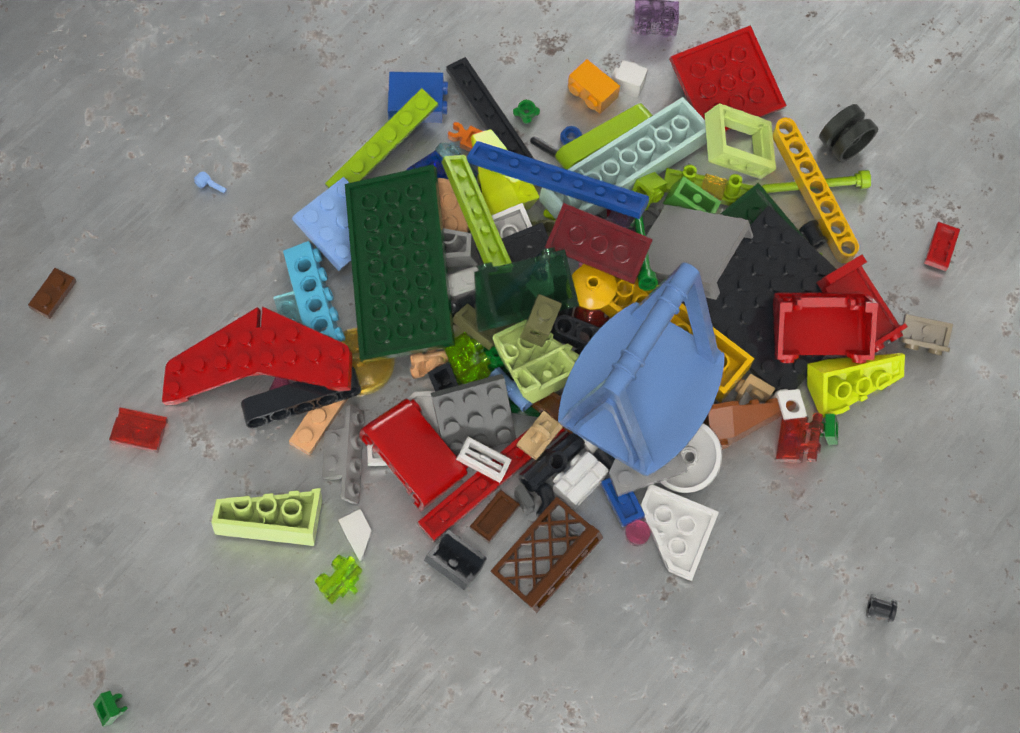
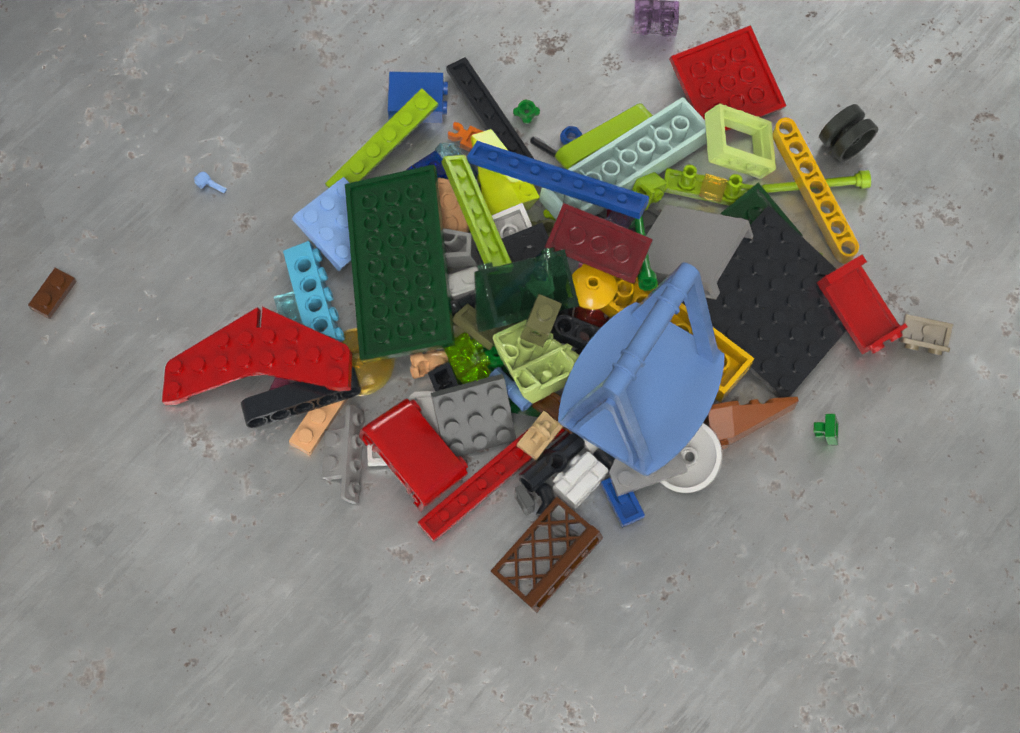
(107, 708): green tile -> none
(138, 430): clear red plate -> none
(270, 517): yellowish green wedge -> none
(341, 580): clear neon green hips -> none
(357, 532): white tile -> none
(456, 559): black bracket -> none
(483, 459): white tile -> none
(494, 516): reddish brown tile -> none
(593, 86): light orange brick -> none
(630, 78): white brick -> none
(637, 533): clear pink tile -> none
(678, 529): white plate -> none
(690, 196): bright green brick -> none
(755, 387): tan bracket -> none
(790, 395): white bracket -> none
(793, 437): clear red plate -> none
(813, 234): black bush -> none
(824, 325): red windscreen -> none
(841, 382): neon yellow wedge -> none
(881, 608): black bush -> none
(942, 246): red plate -> none

